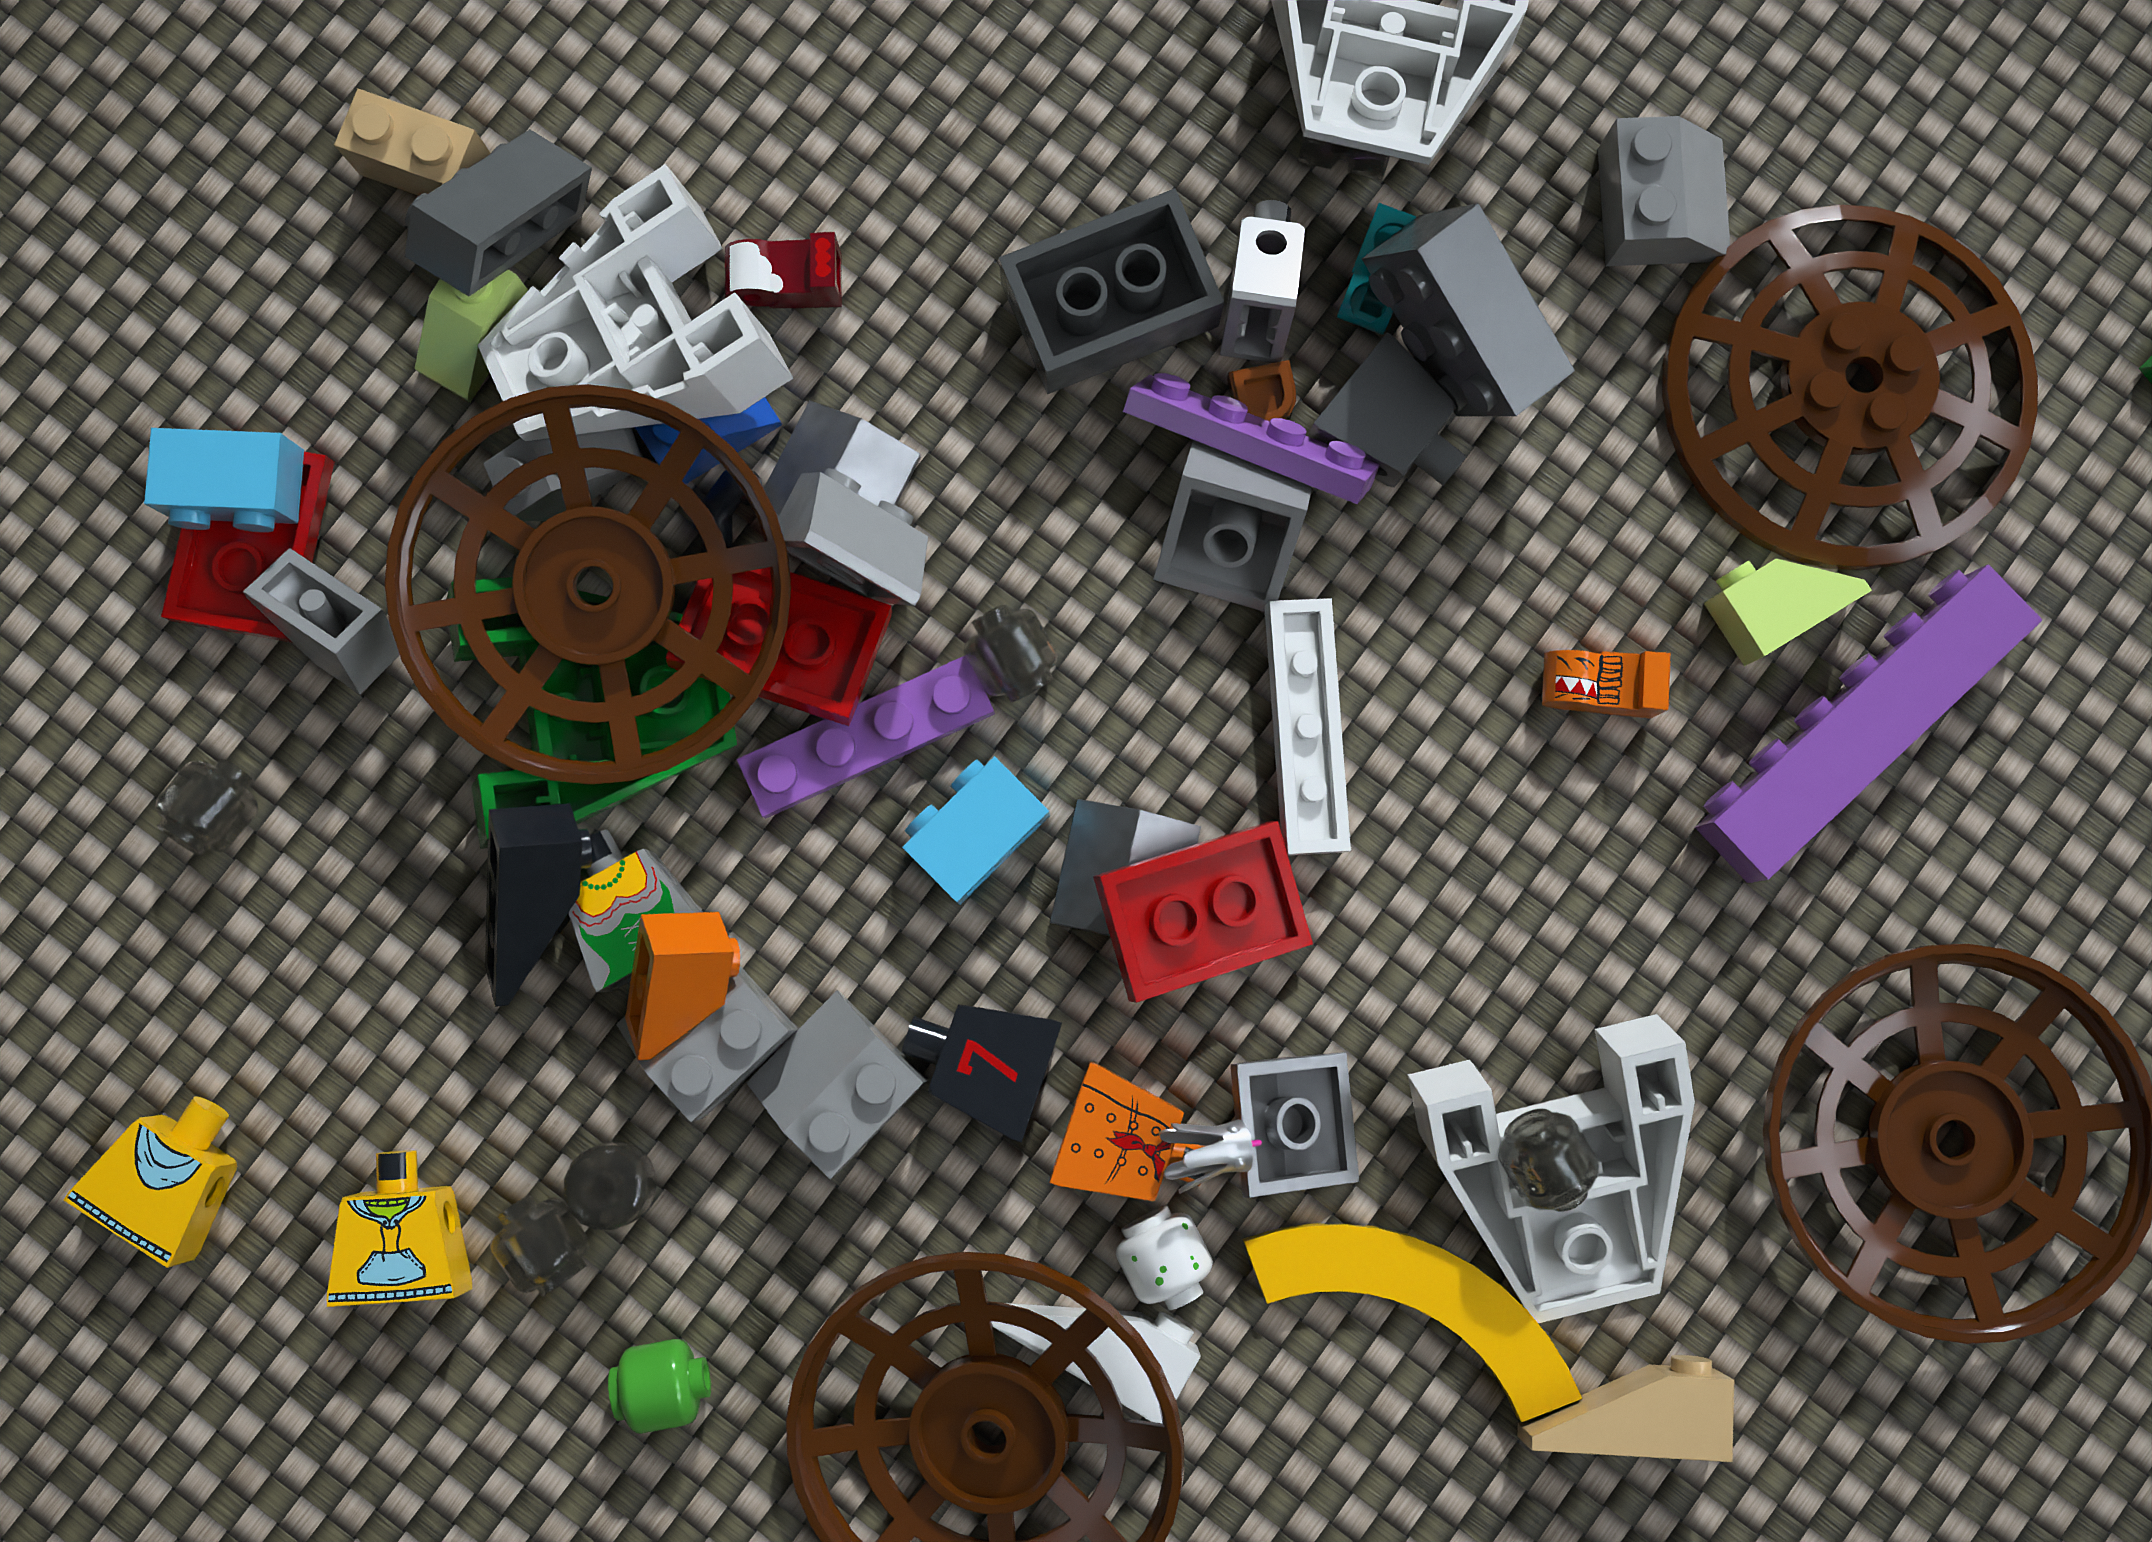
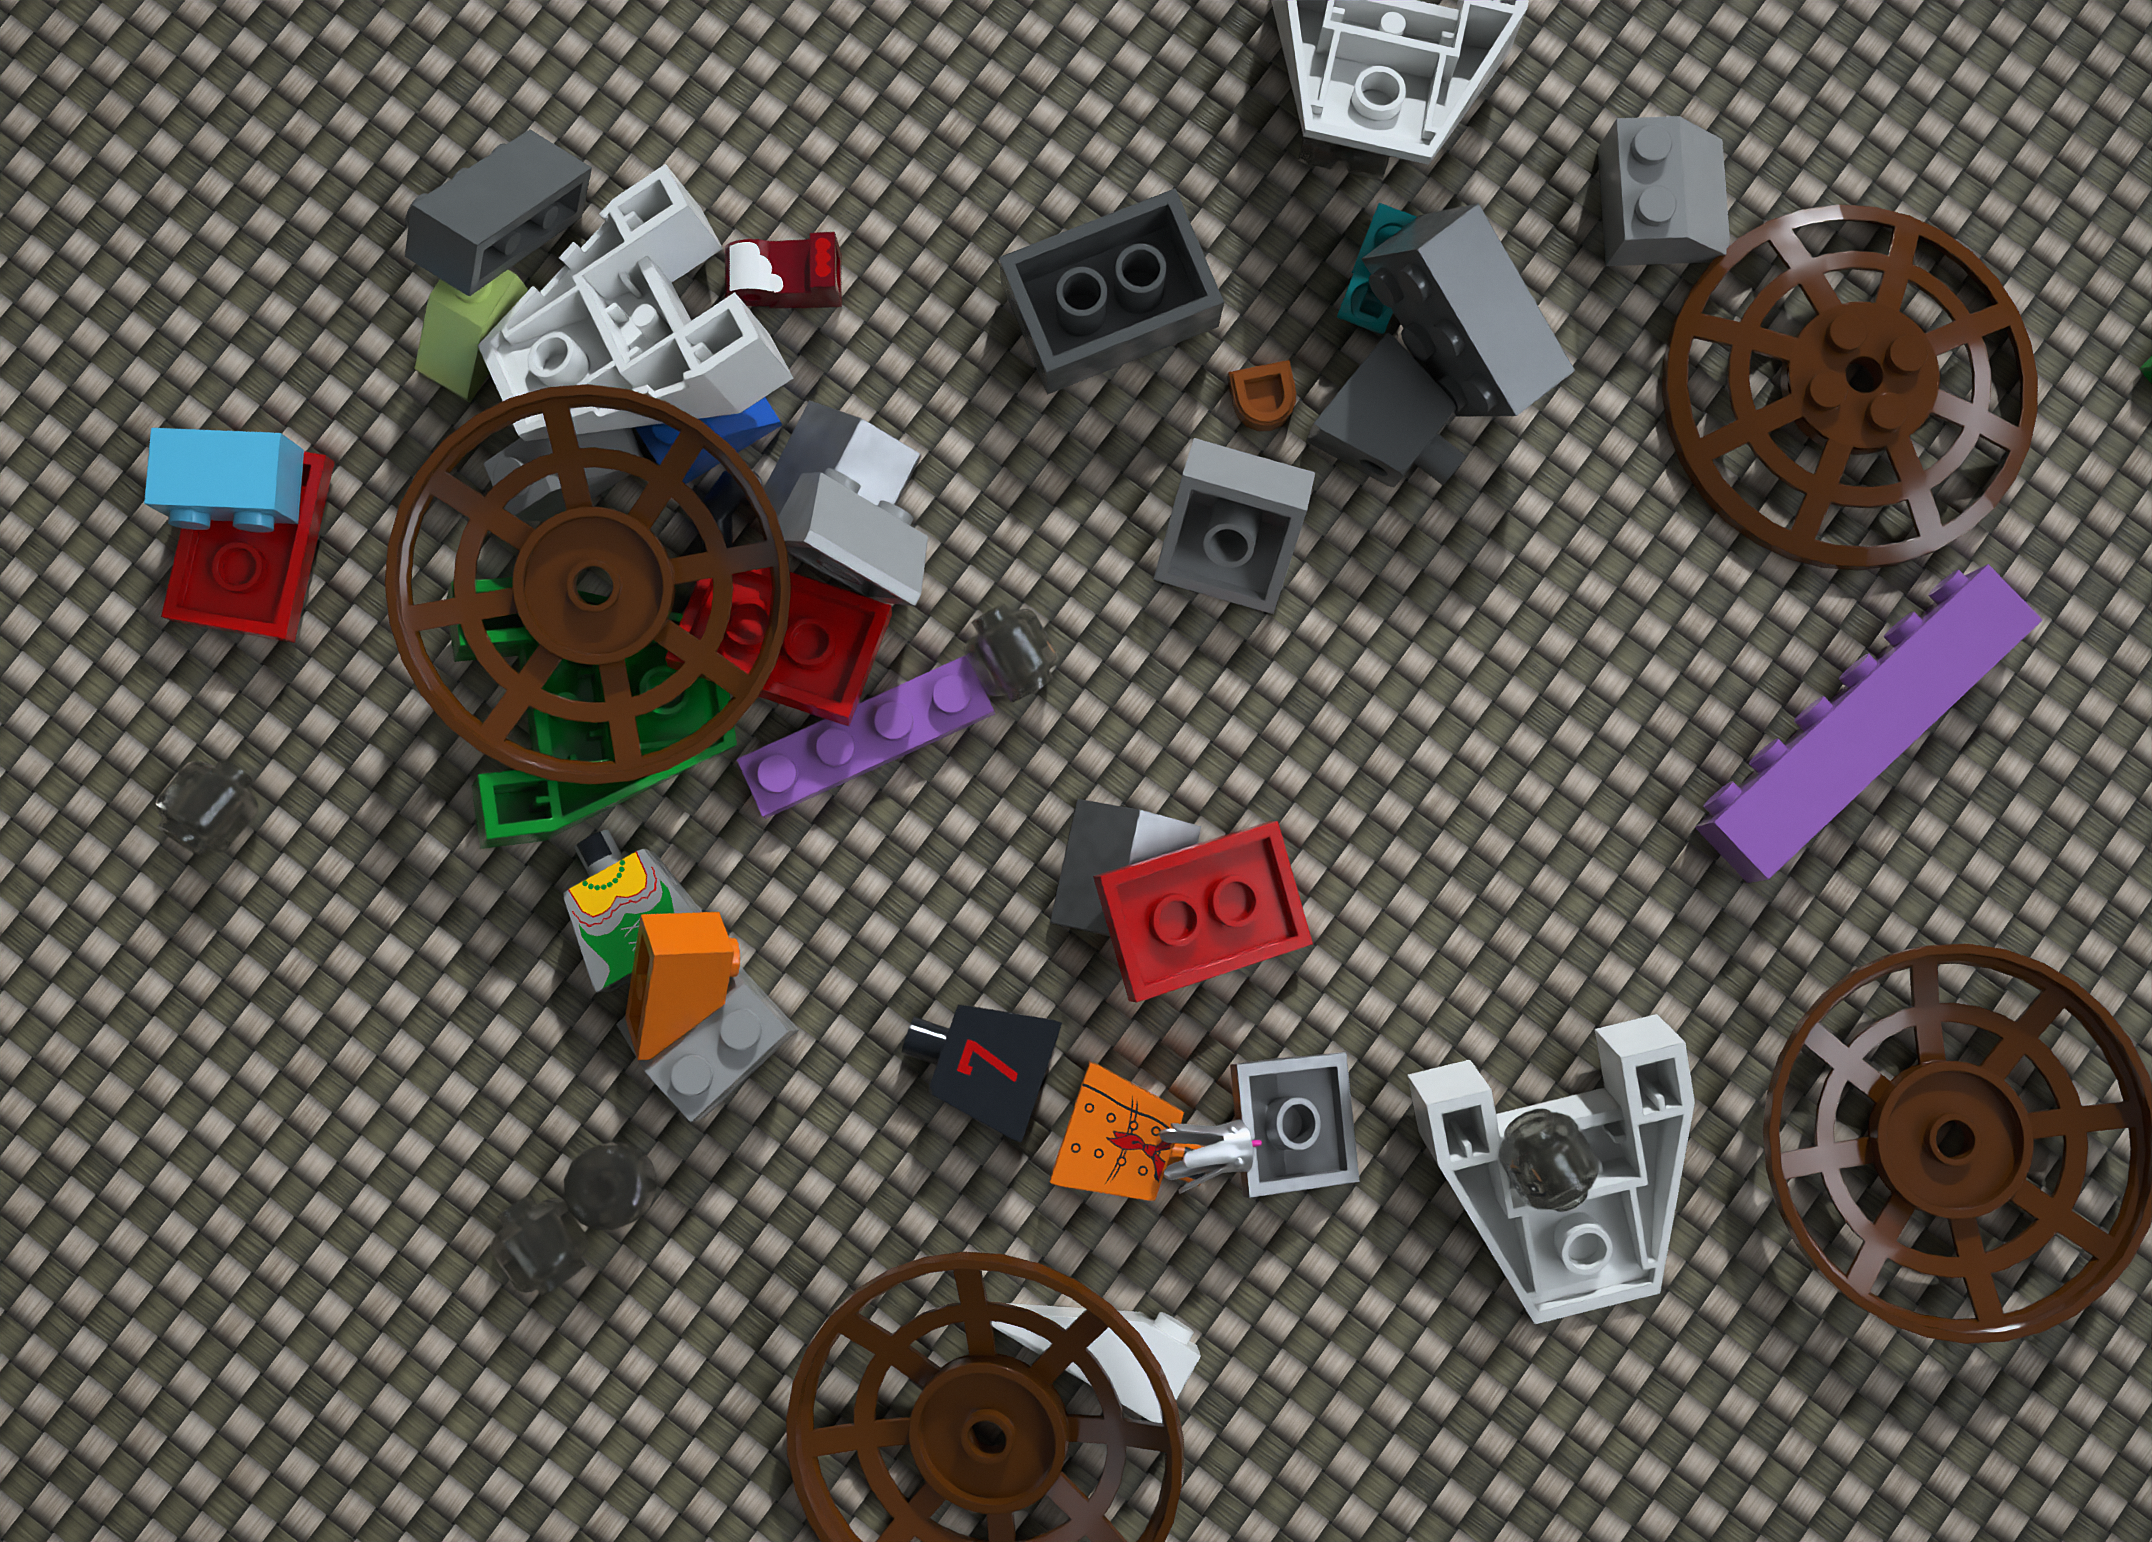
(161, 1183): yellow torso -> none
(325, 620): light grey slope -> none
(398, 1240): yellow torso -> none
(405, 144): tan piece -> none
(530, 888): black slope -> none
(658, 1386): bright green head -> none
(835, 1084): light grey slope -> none
(975, 828): medium azure brick -> none
(1164, 1258): white head -> none
(1263, 284): light grey torso -> none
(1272, 444): medium lavender plate -> none
(1307, 726): white plate -> none
(1430, 1280): yellow tile -> none
(1607, 682): orange leg -> none
(1647, 1413): tan slope -> none
(1777, 604): yellowish green slope -> none

